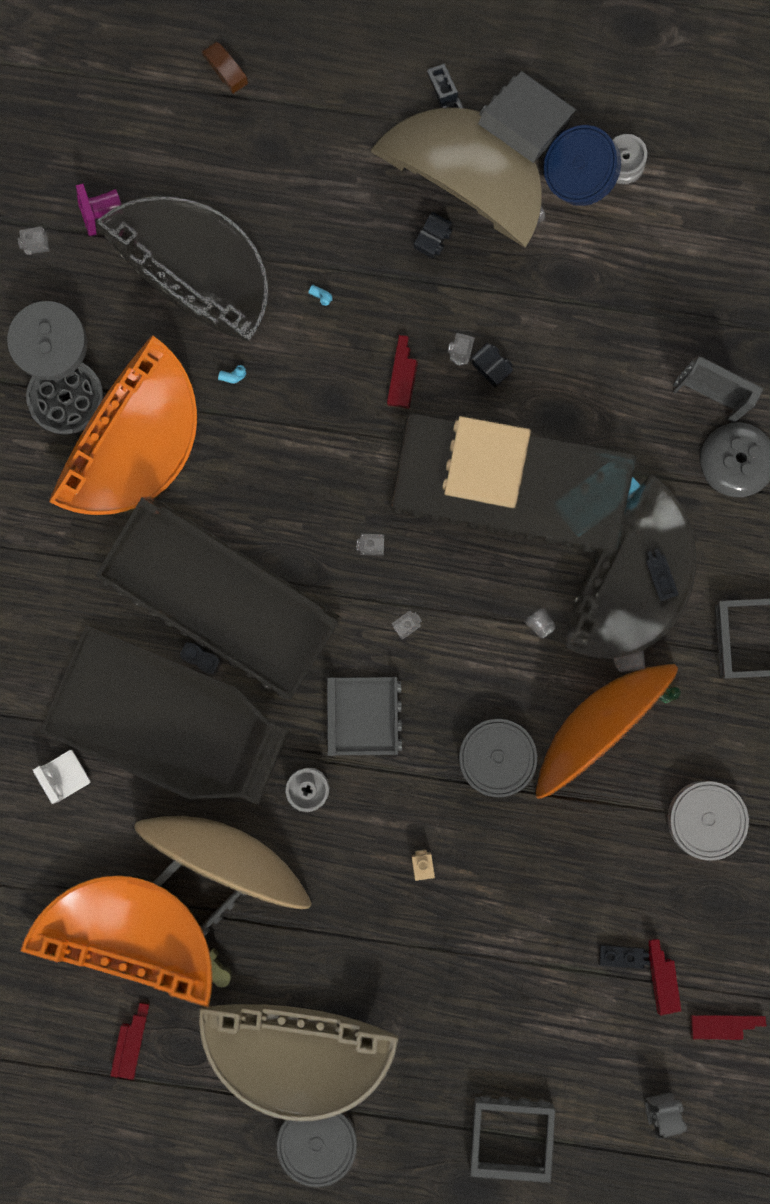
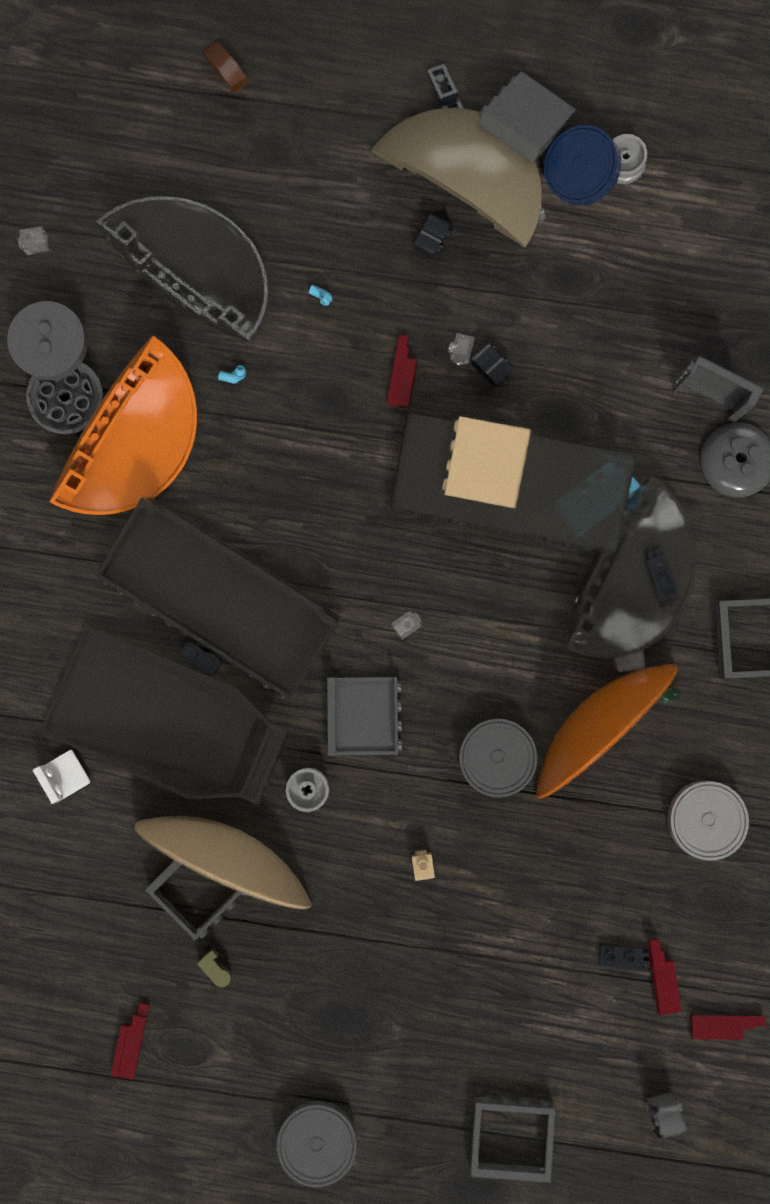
(96, 206): magenta plant -> none
(127, 932): orange brick -> none
(294, 1058): dark tan brick -> none
(371, 544): clear brick -> none
(540, 623): clear piece -> none

